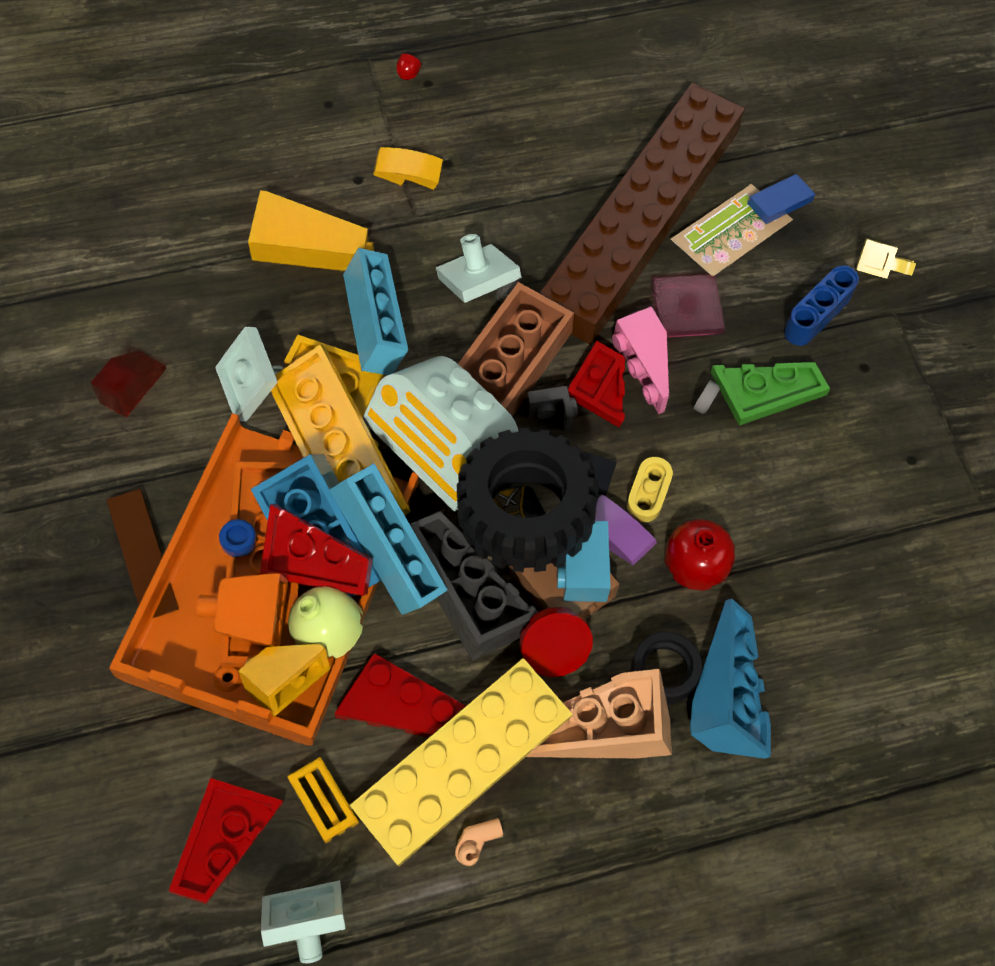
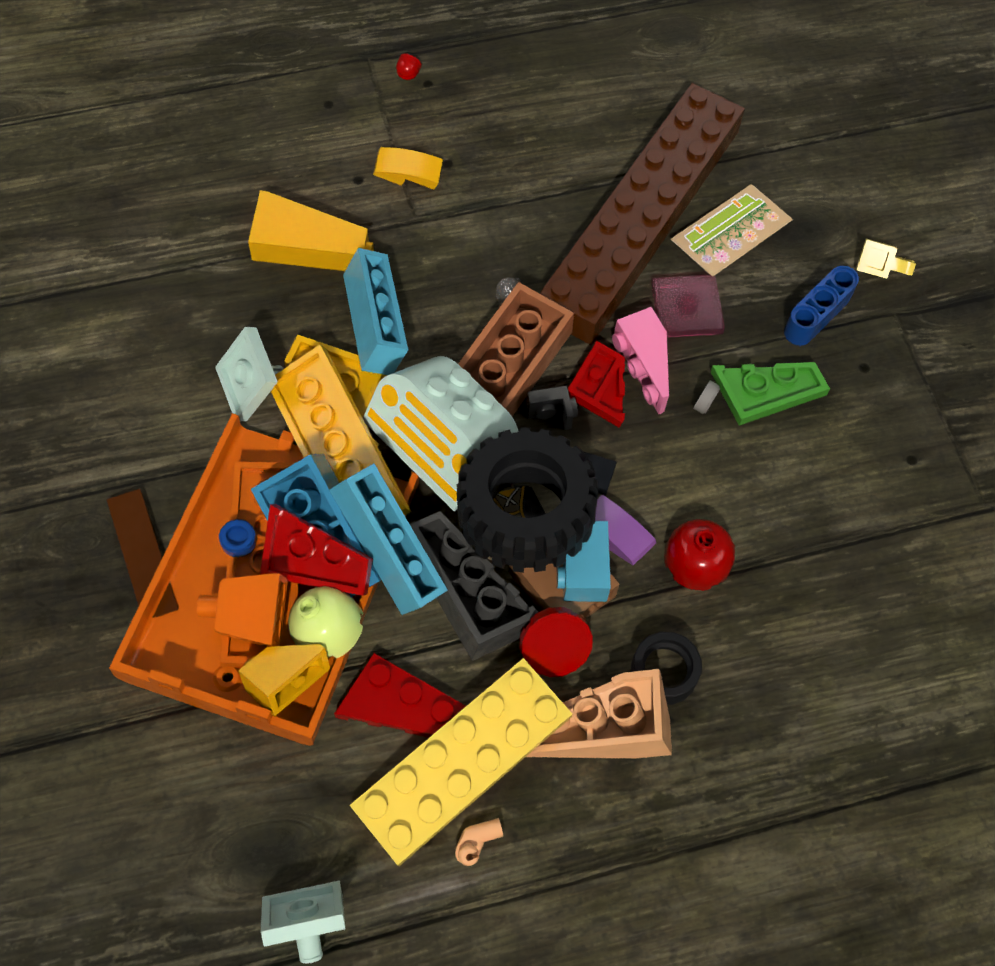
(126, 381): clear red slope -> none
(220, 836): red wing -> none
(338, 827): yellow tile -> none
(478, 270): light aqua tile -> none
(648, 491): light yellow plate -> none
(727, 698): dark azure wedge -> none
(781, 198): blue tile -> none

